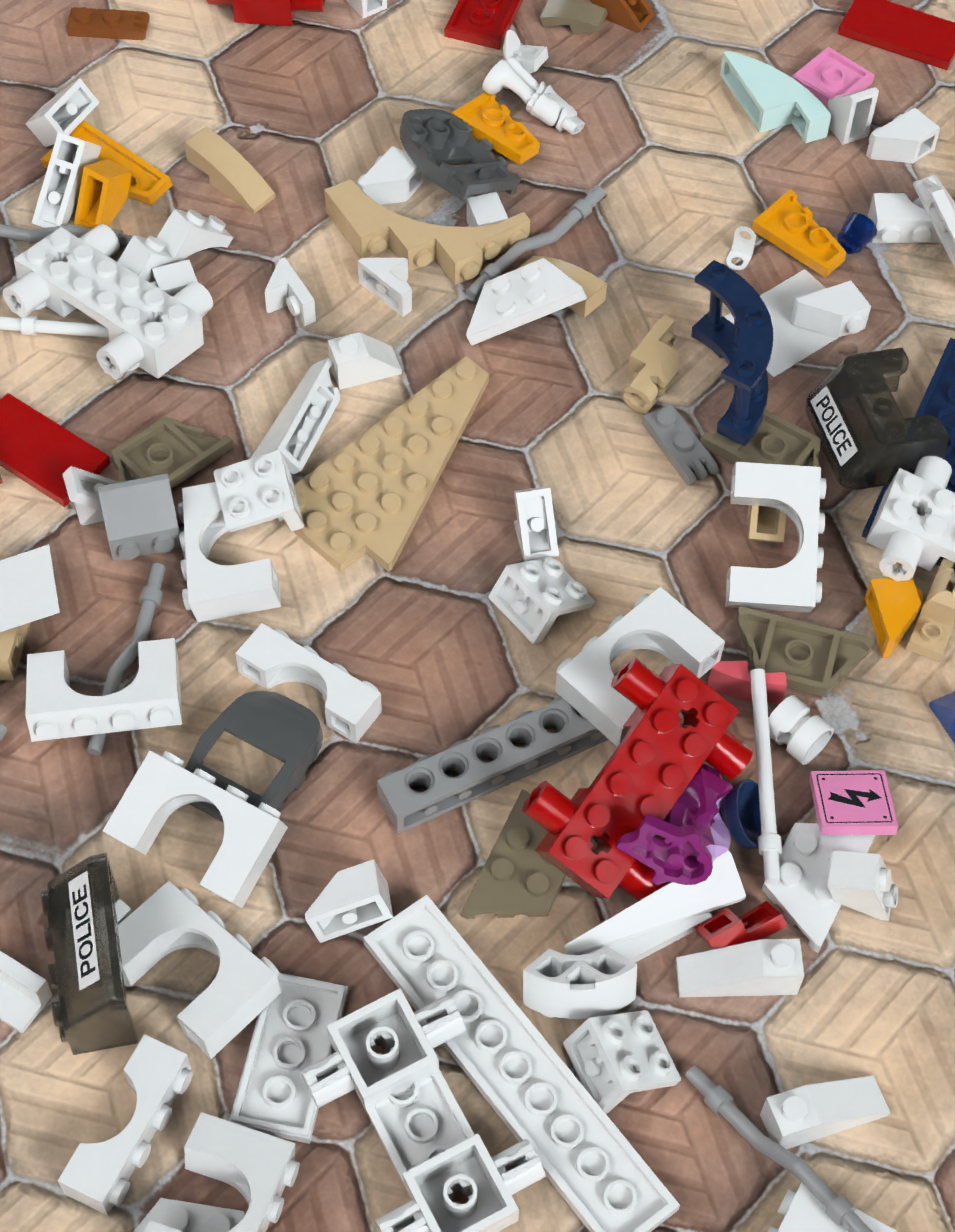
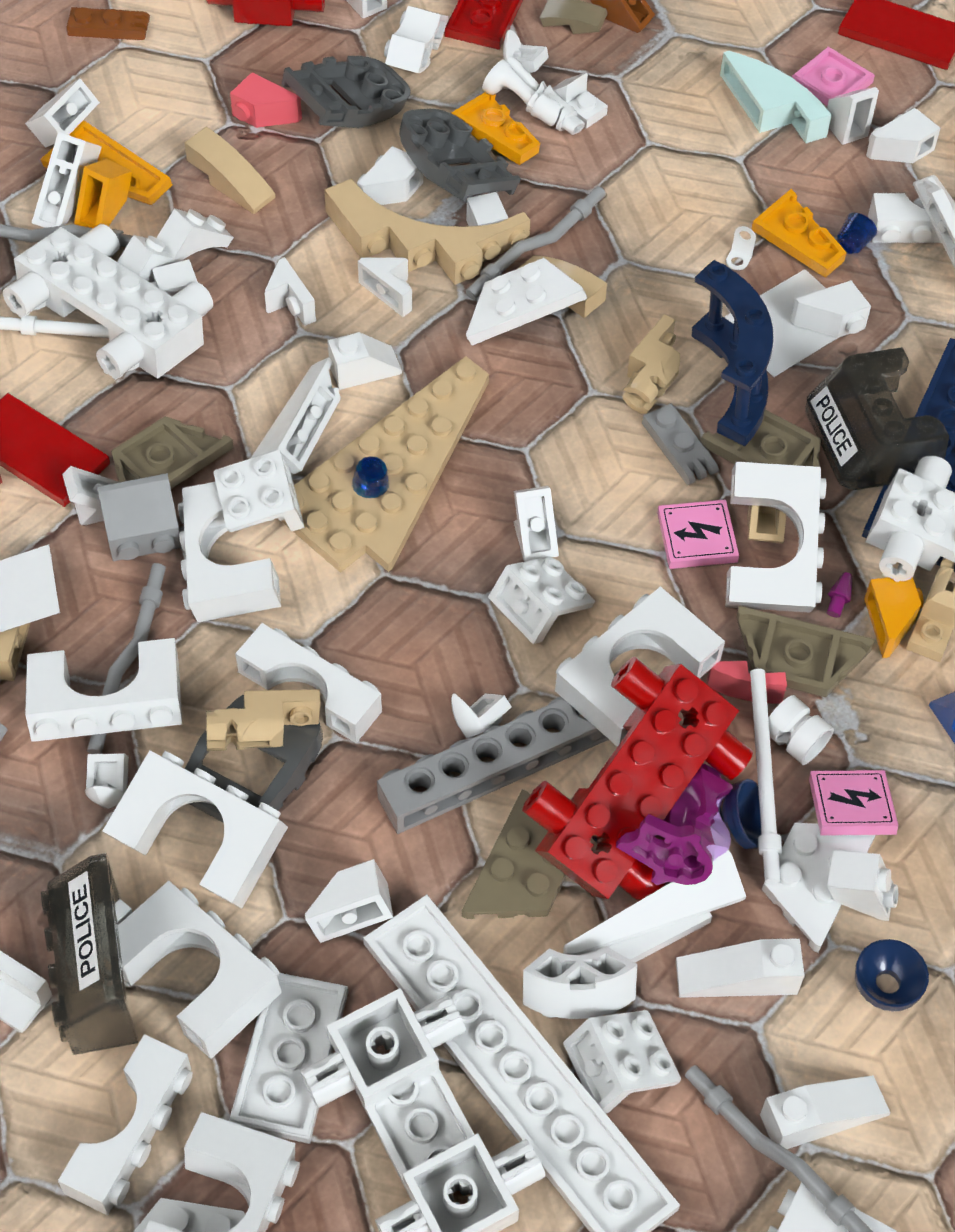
(106, 778): none -> white plate
(262, 719): none -> tan plate
(264, 103): none -> coral slope
(363, 81): none -> dark grey slope
(370, 478): none -> clear blue hat
(415, 39): none -> white brick
(481, 715): none -> white plate
(575, 93): none -> white slope
(697, 534): none -> bright pink tile
(728, 929): red slope -> none
(840, 595): none -> magenta bar
(900, 962): none -> dark blue piece

